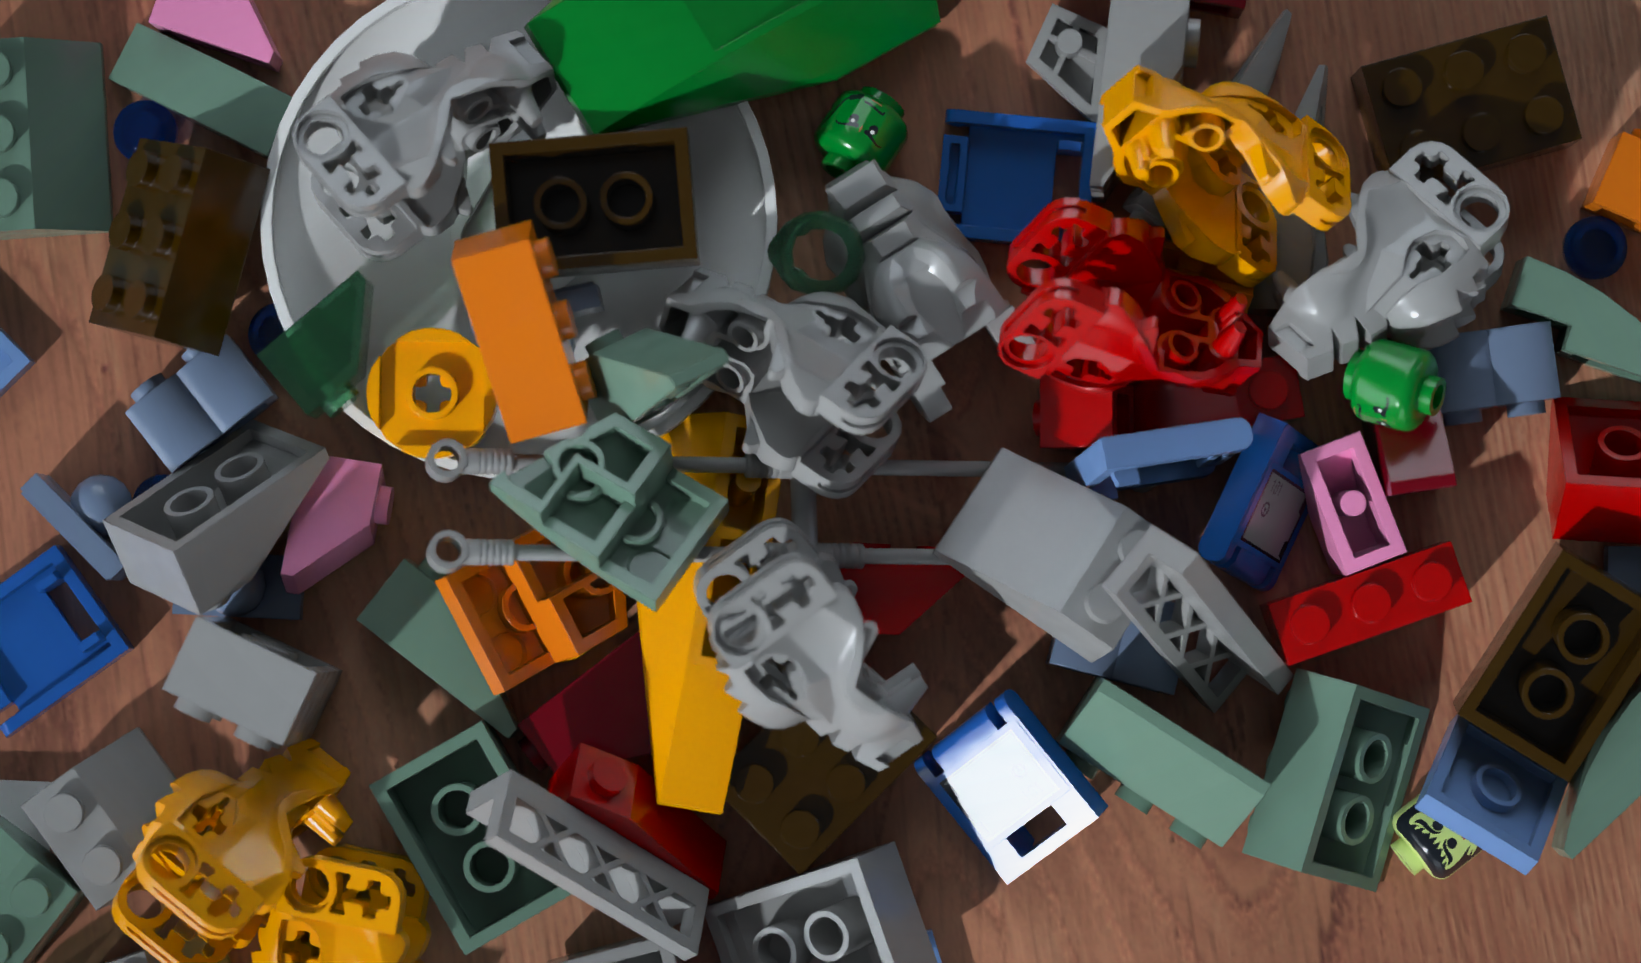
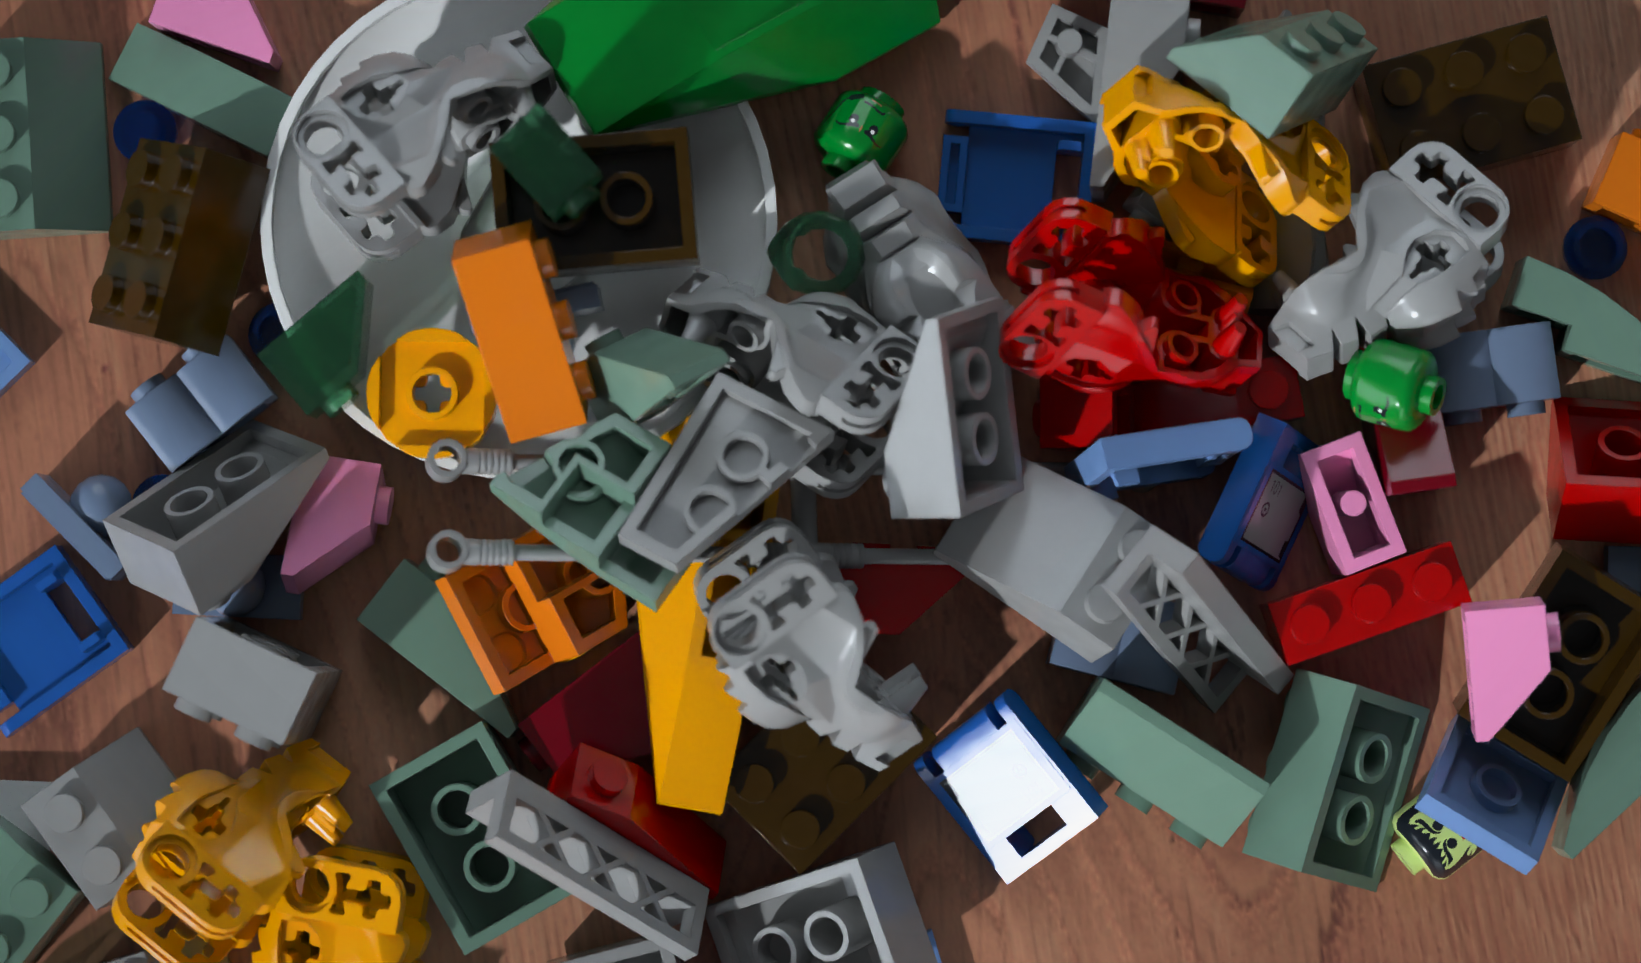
(548, 164): none -> clear green slope
(719, 470): none -> light grey wing
(955, 421): none -> light grey slope
(1280, 67): none -> sand green slope
(1505, 657): none -> bright pink slope

